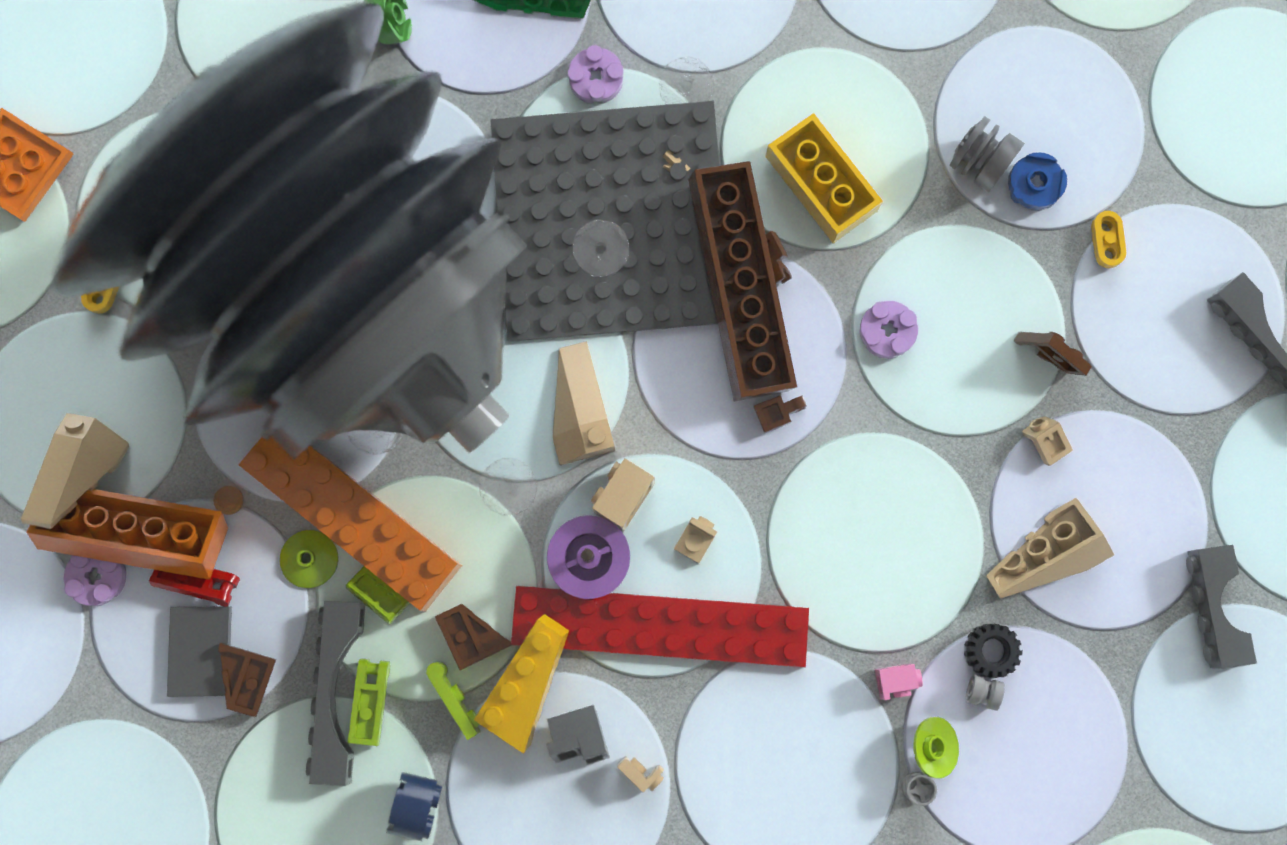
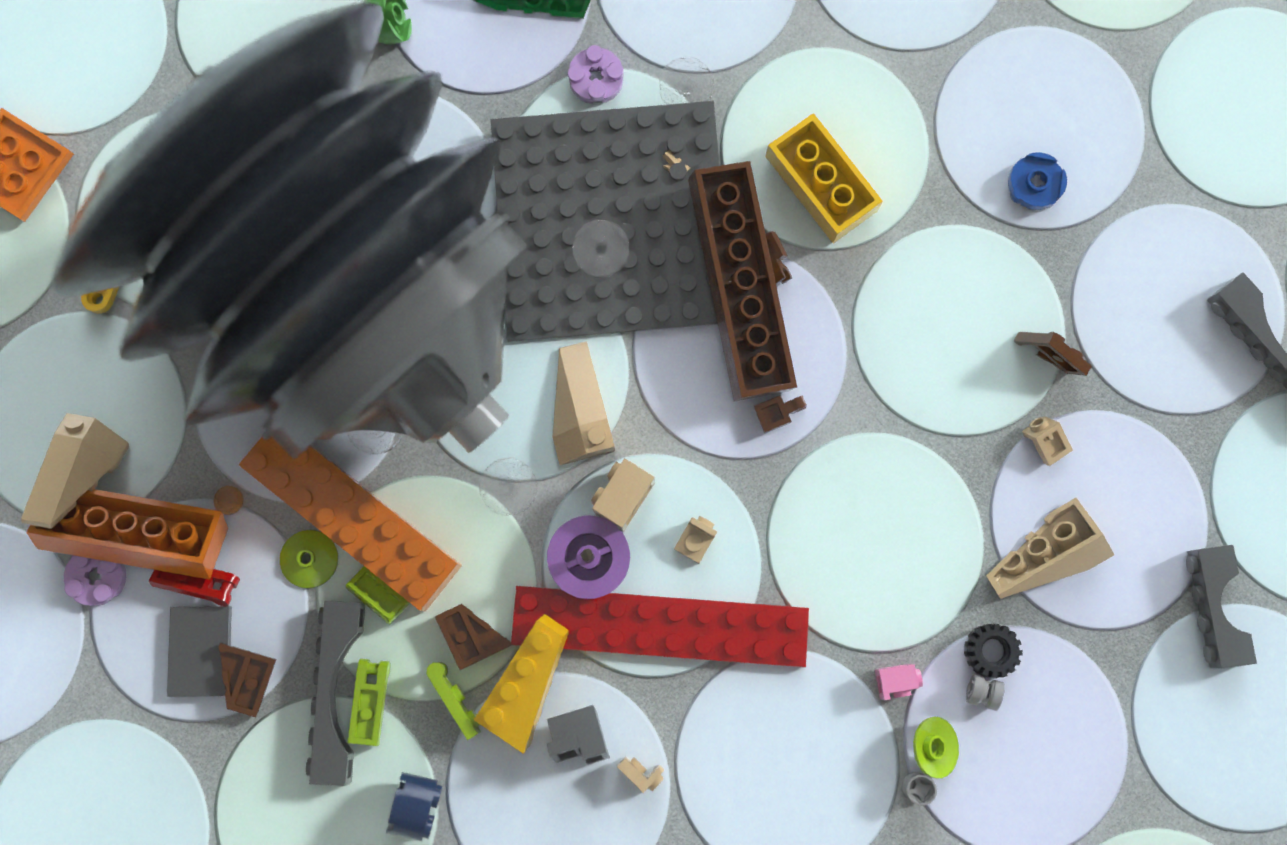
(874, 337): lavender plate -> none
(986, 153): flat silver wheel -> none
(1108, 240): yellow plate -> none

